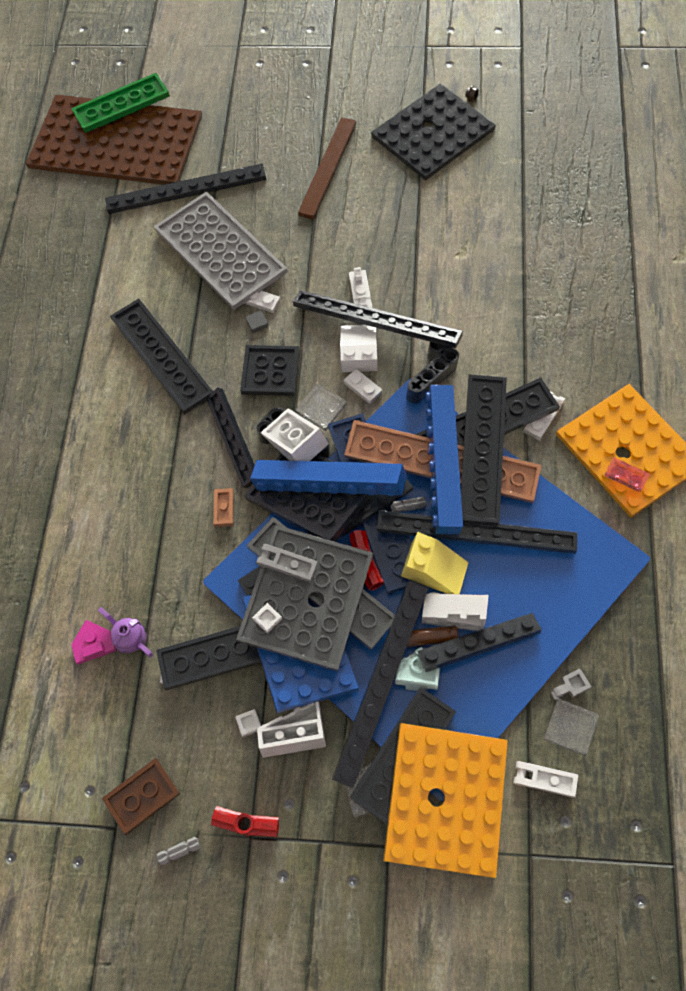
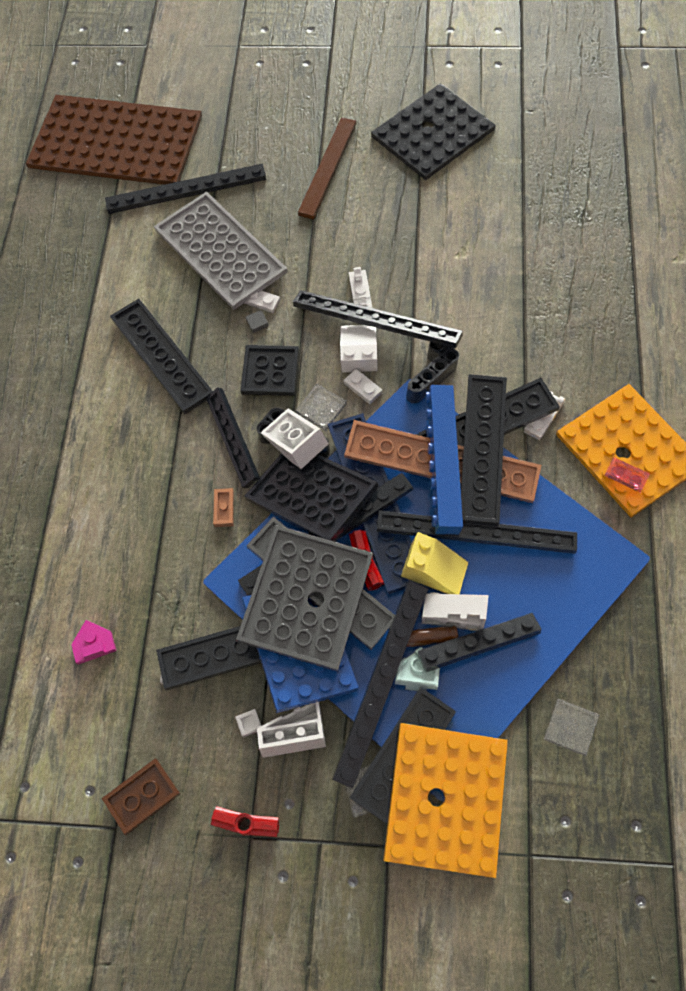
(120, 102): green plate -> none
(127, 640): medium lavender helmet -> none
(178, 851): light grey axle -> none
(267, 618): white tile -> none
(287, 563): light grey plate -> none
(329, 477): blue brick -> none
(408, 504): light grey axle -> none
(472, 94): dark brown plate -> none
(546, 779): white plate -> none
(573, 683): light grey plate -> none

